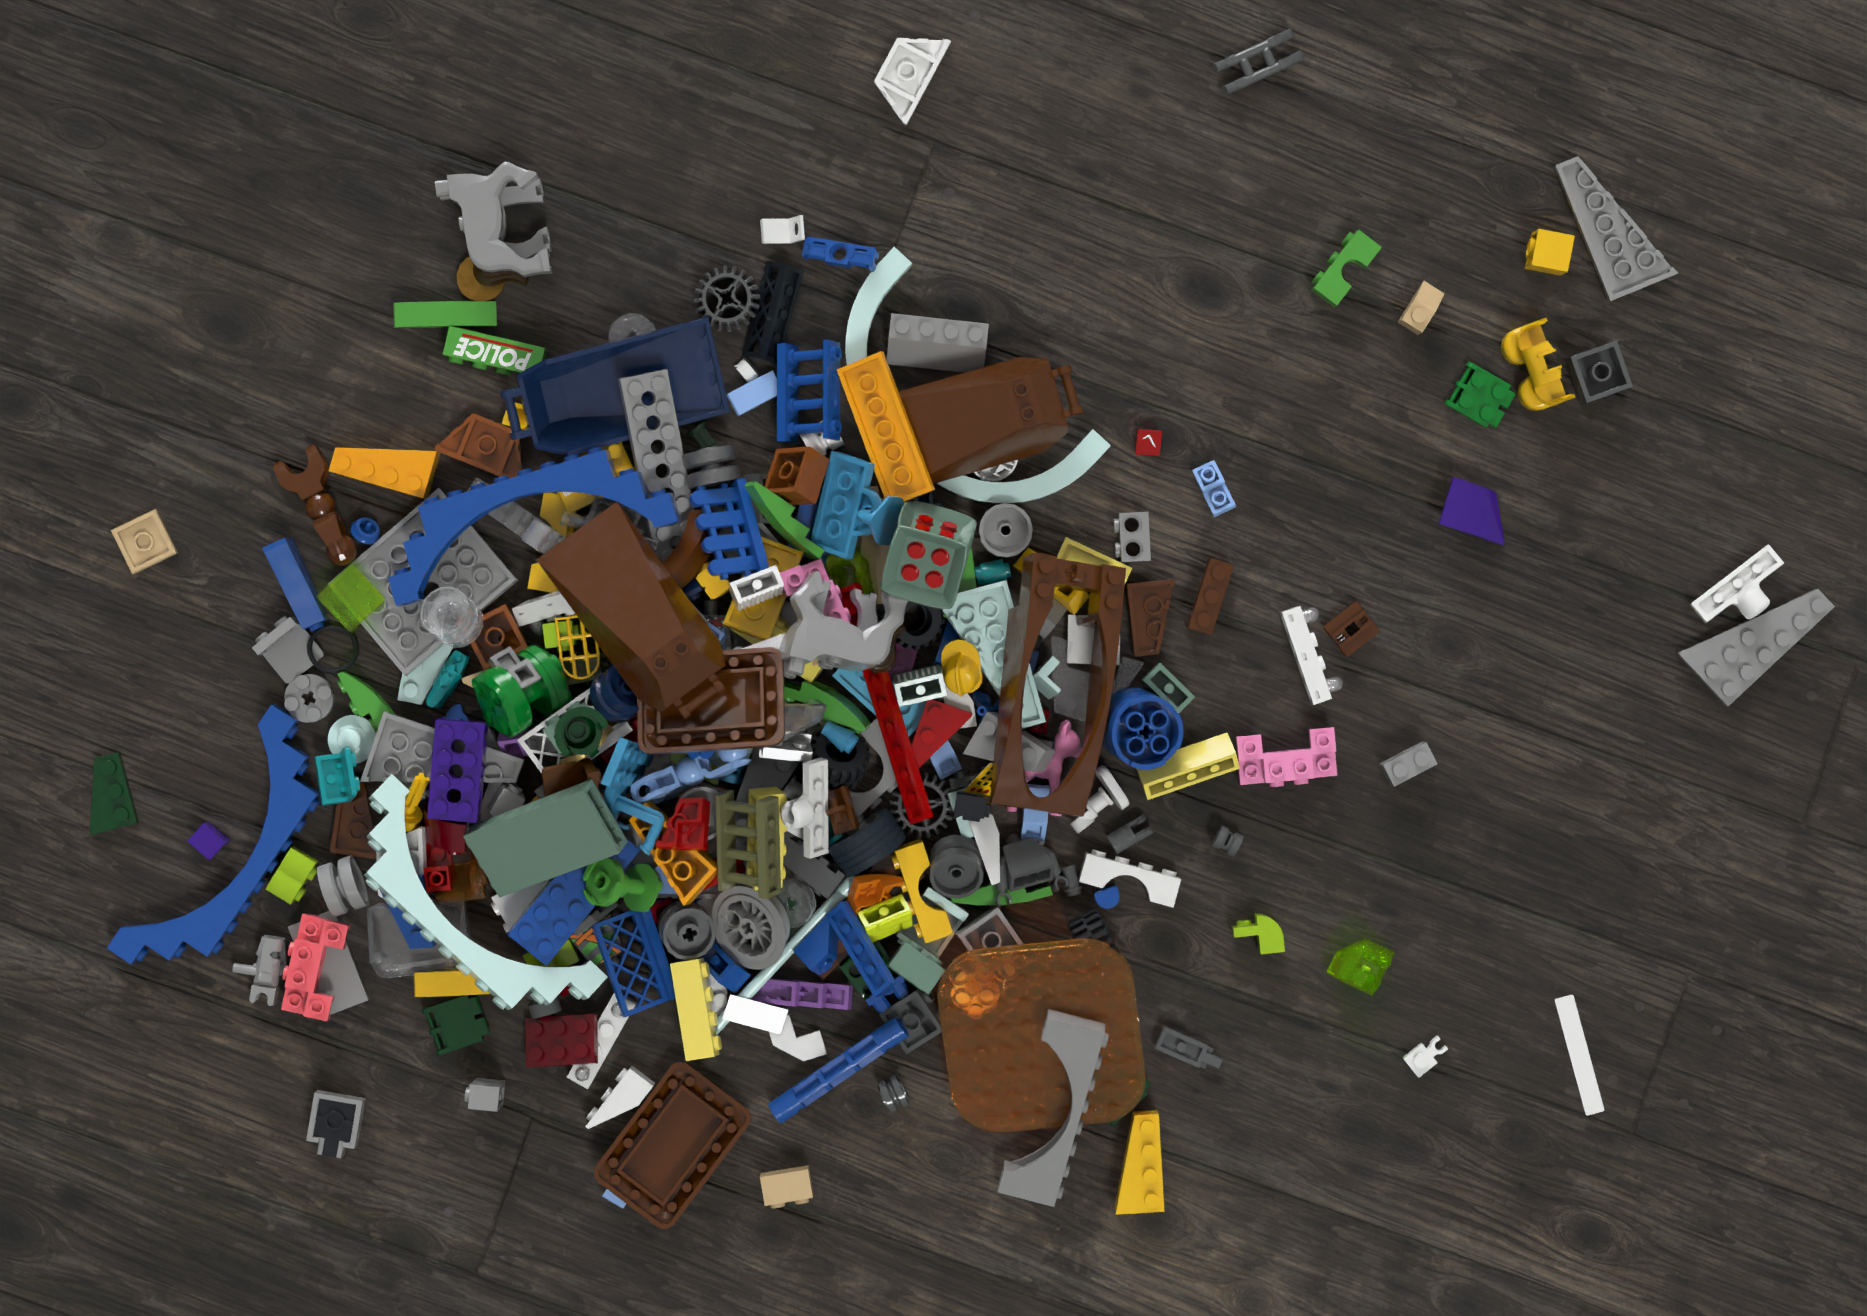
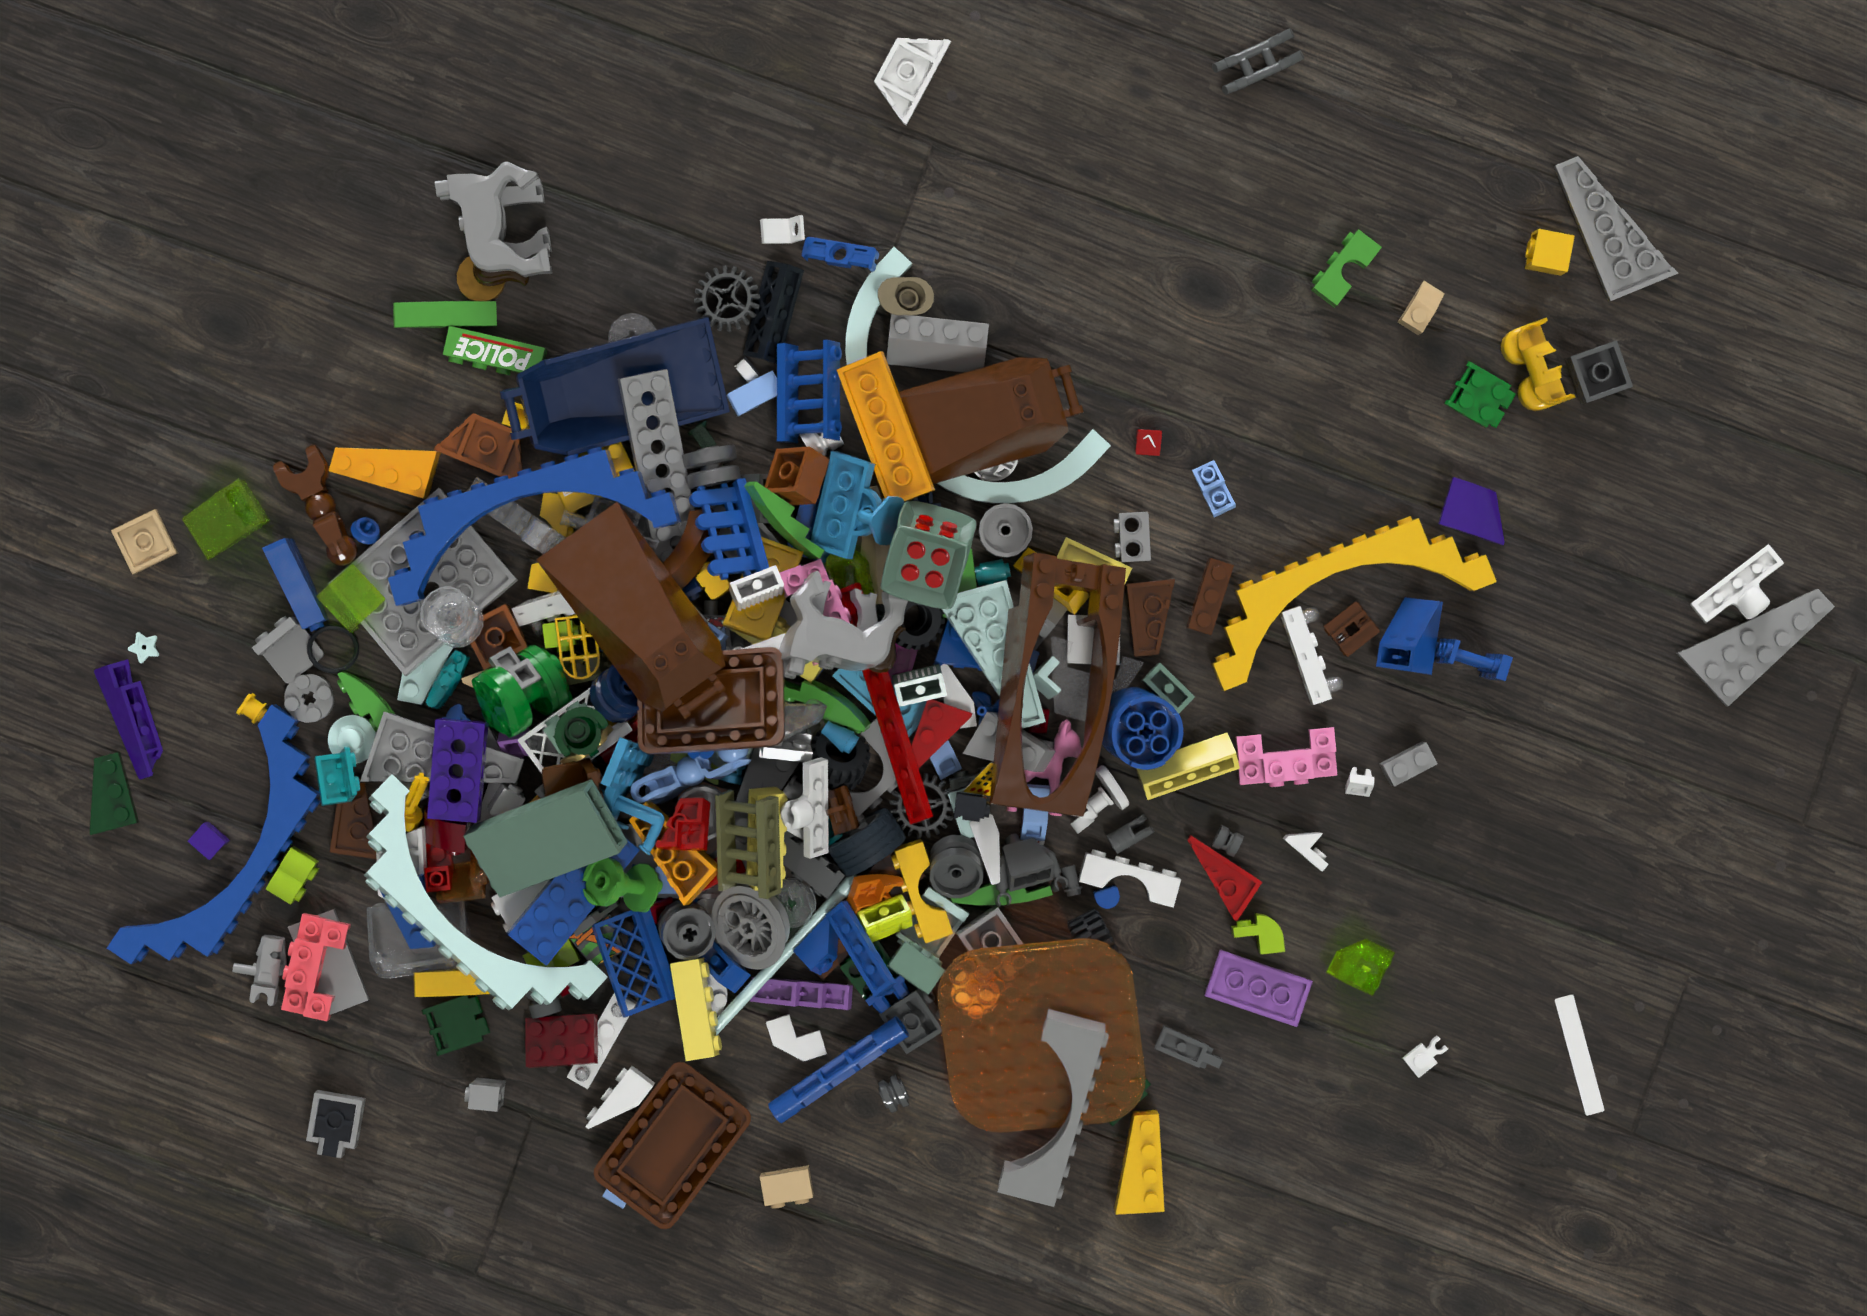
(131, 715): none -> dark purple wedge
(150, 647): none -> light aqua plate
(225, 518): none -> clear neon green slope
(252, 708): none -> yellow brick
(343, 886): light grey wheel -> none
(755, 1014): white sticker -> none
(905, 295): none -> dark tan piece
(961, 667): yellow piece -> none
(1232, 883): none -> red wing
(1258, 988): none -> medium lavender tile
(1303, 842): none -> white slope
(1359, 784): none -> white tile
(1399, 545): none -> yellow arch
(1411, 637): none -> blue slope
(1490, 667): none -> blue fence

